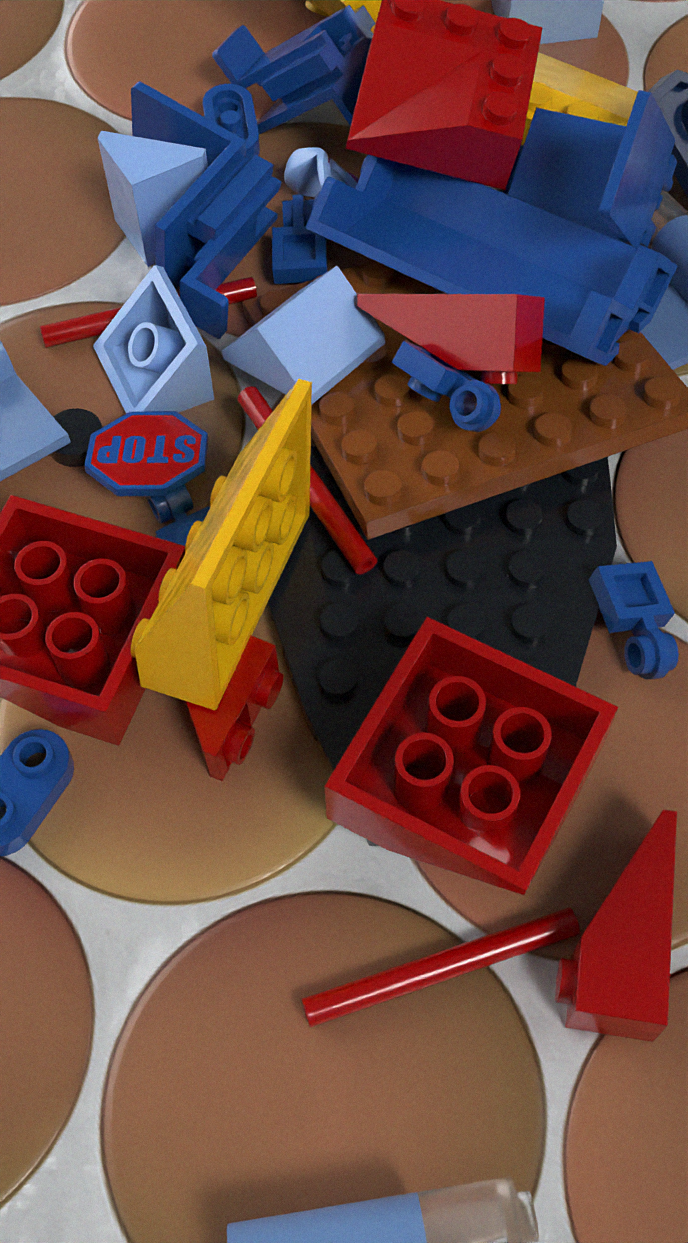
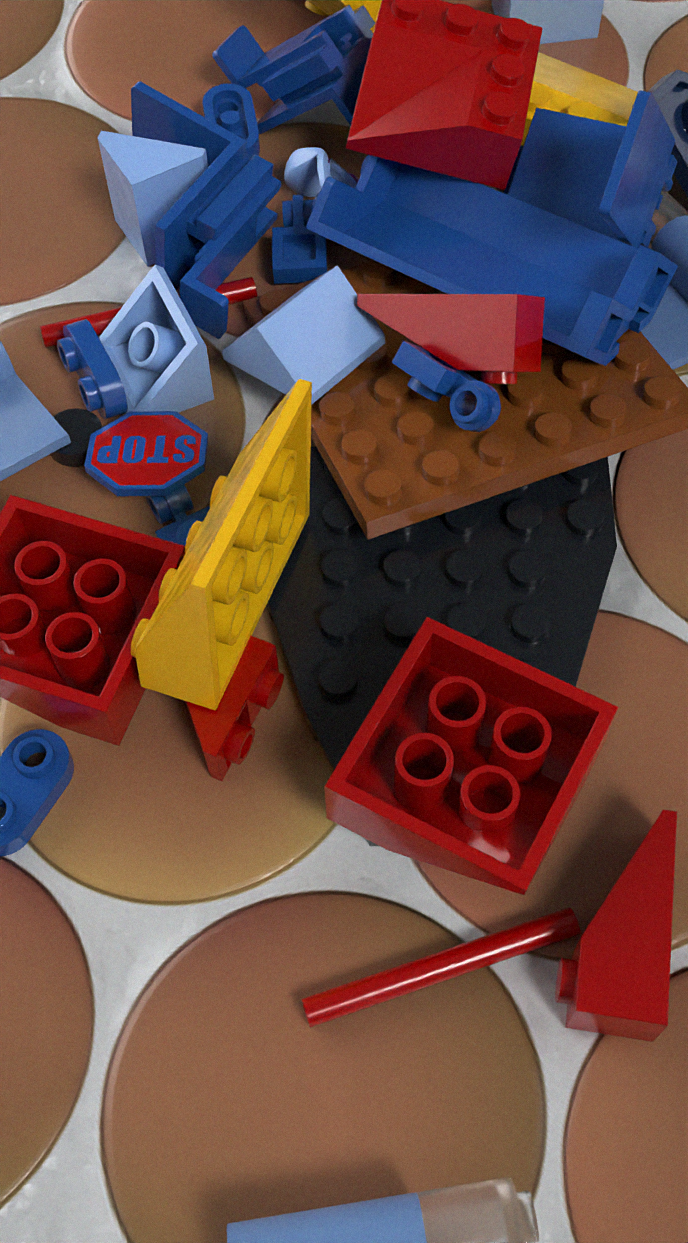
(99, 379): none -> blue plate
(321, 500): red piece -> none
(636, 601): blue plate -> none

